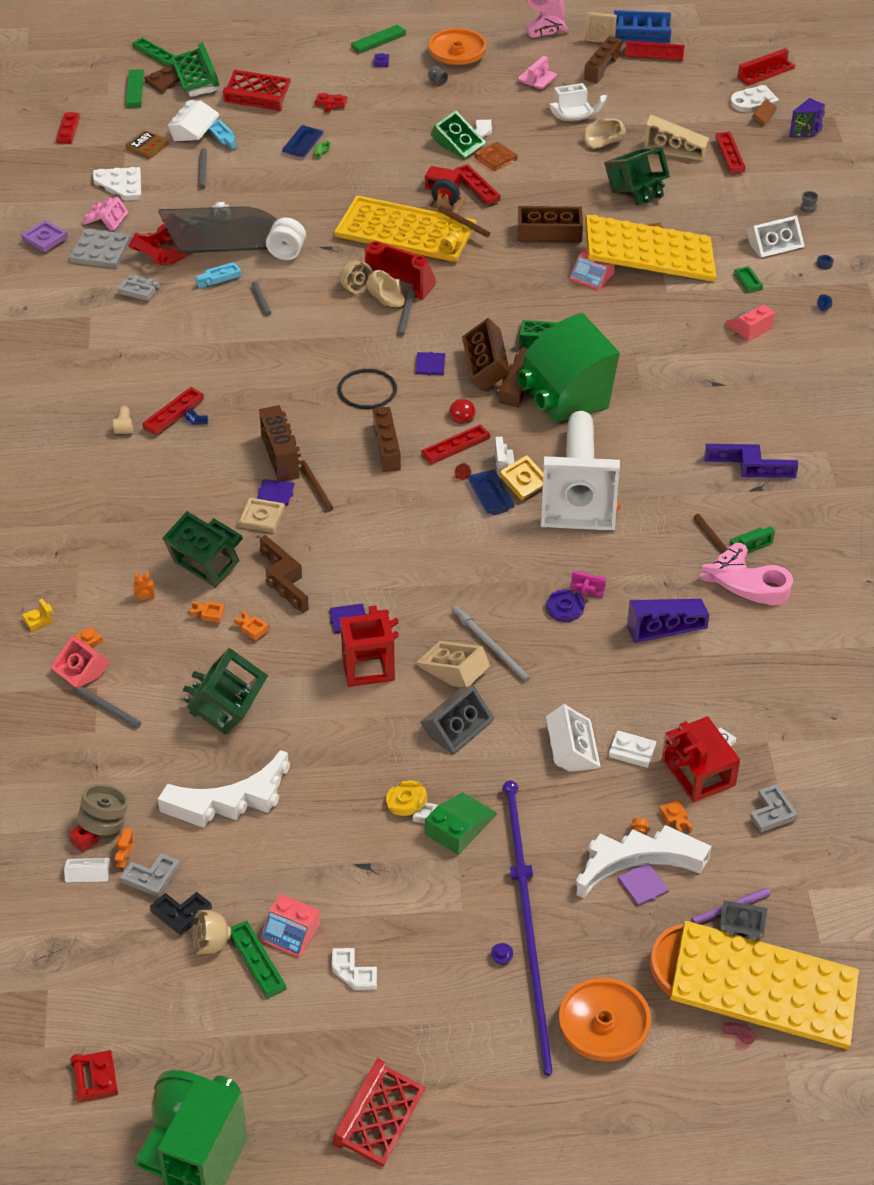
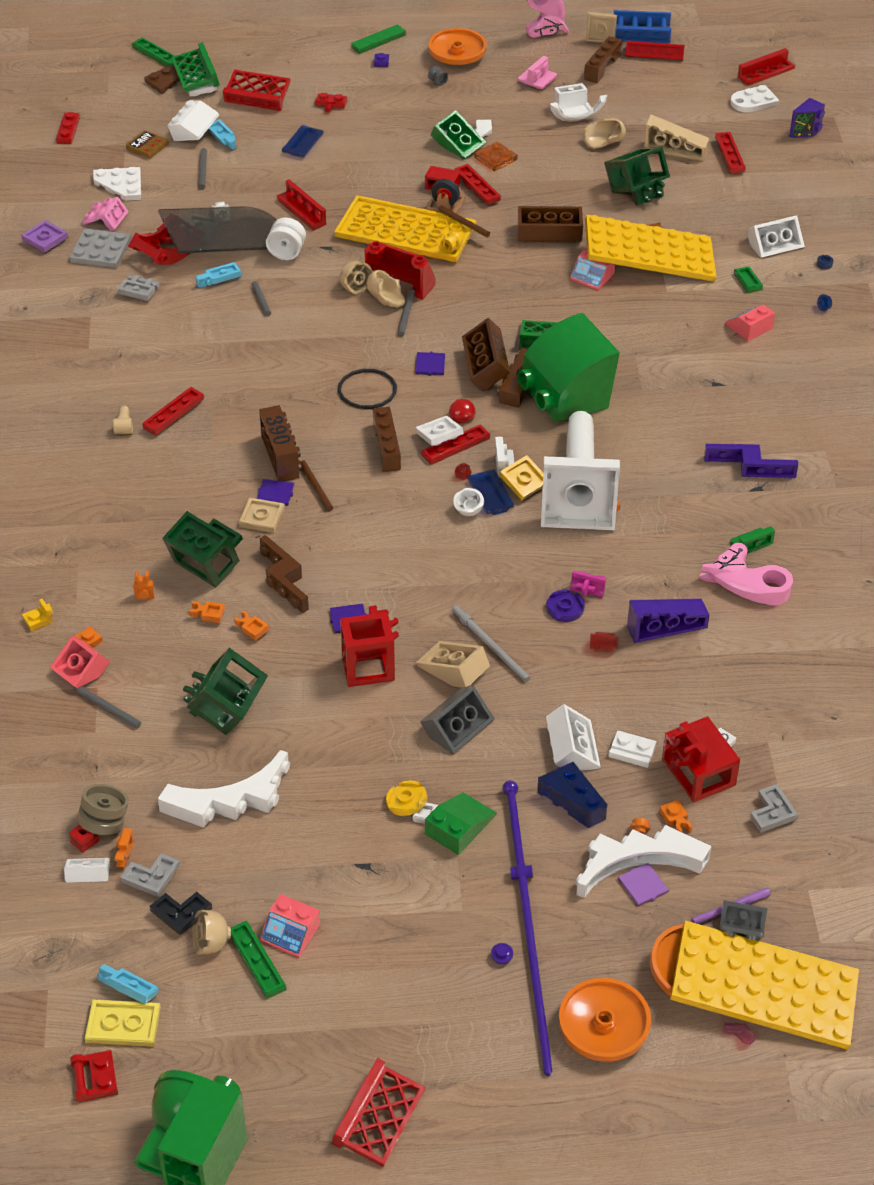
(122, 1023): none -> light yellow tile
(127, 983): none -> medium azure hinge
(135, 88): green tile -> none
(194, 418): clear blue arm -> none
(303, 206): none -> red fence
(321, 148): bright green arm -> none
(356, 977): white tile -> none
(439, 430): none -> white plate
(471, 505): none -> white helmet
(574, 793): none -> clear blue wedge
(603, 641): none -> clear red brick
(710, 533): reddish brown bar -> none
(764, 112): dark orange tile -> none
(809, 202): dark grey wheel -> none

